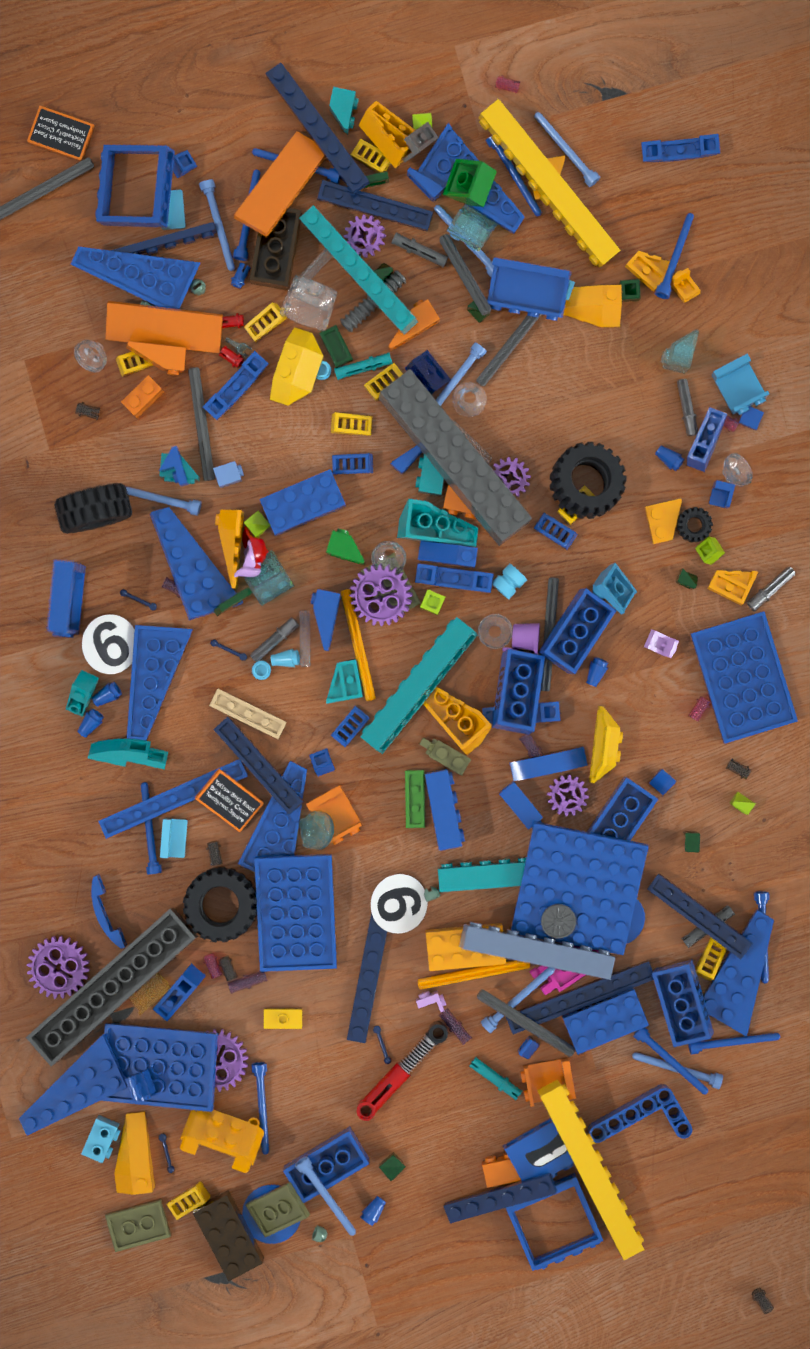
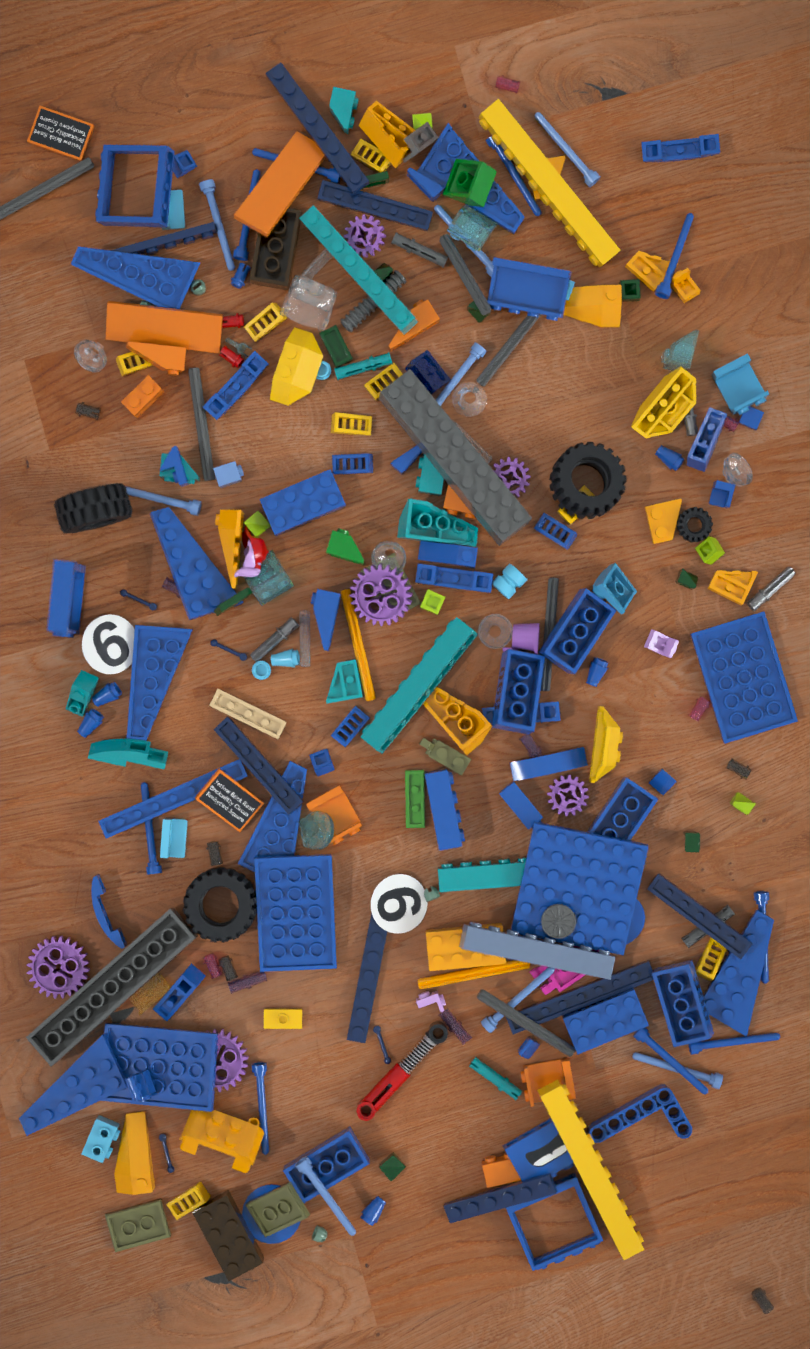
(666, 404): none -> yellow wedge

